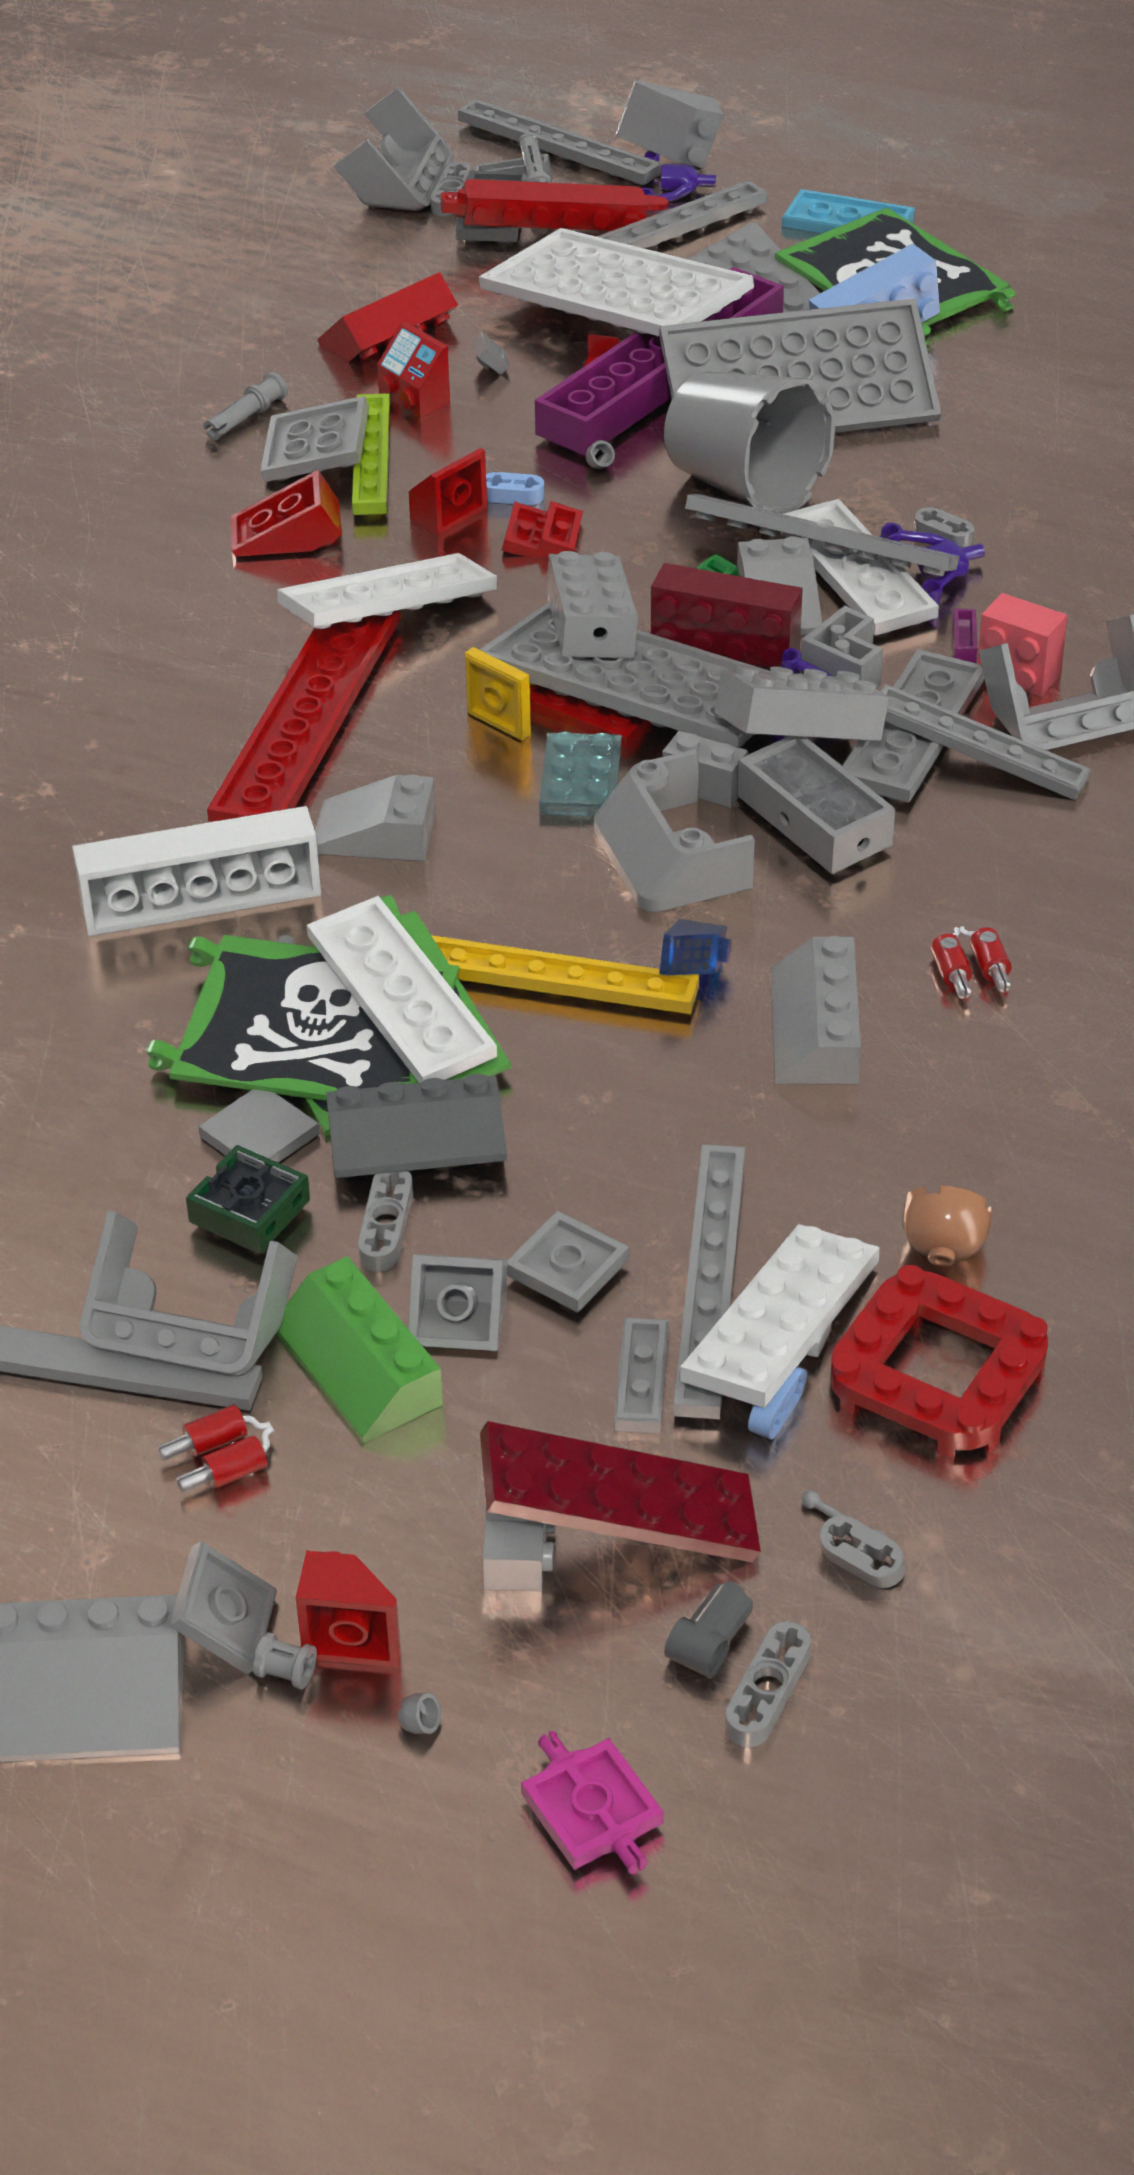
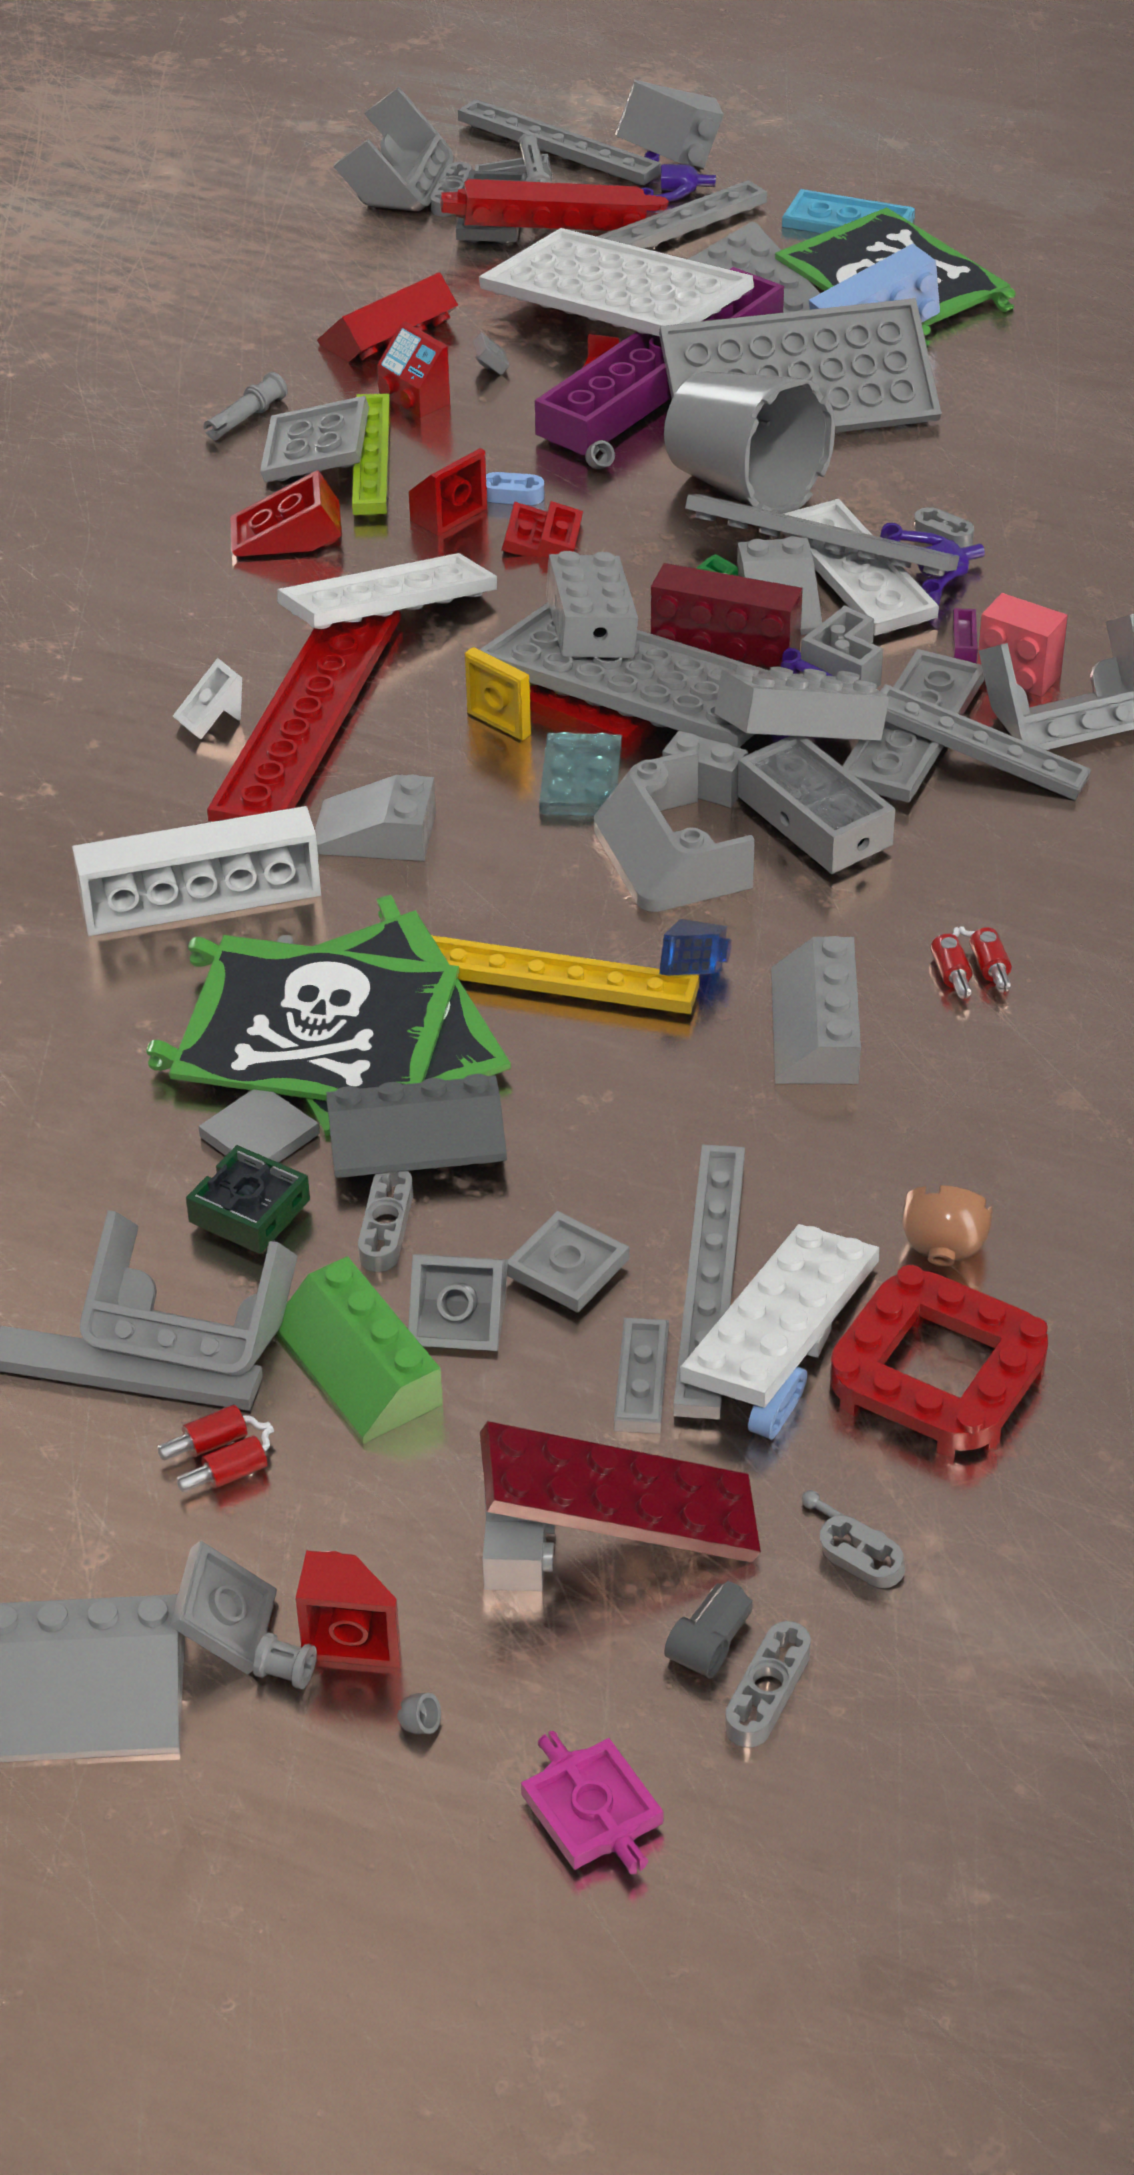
(215, 692): none -> white slope
(401, 991): white plate -> none

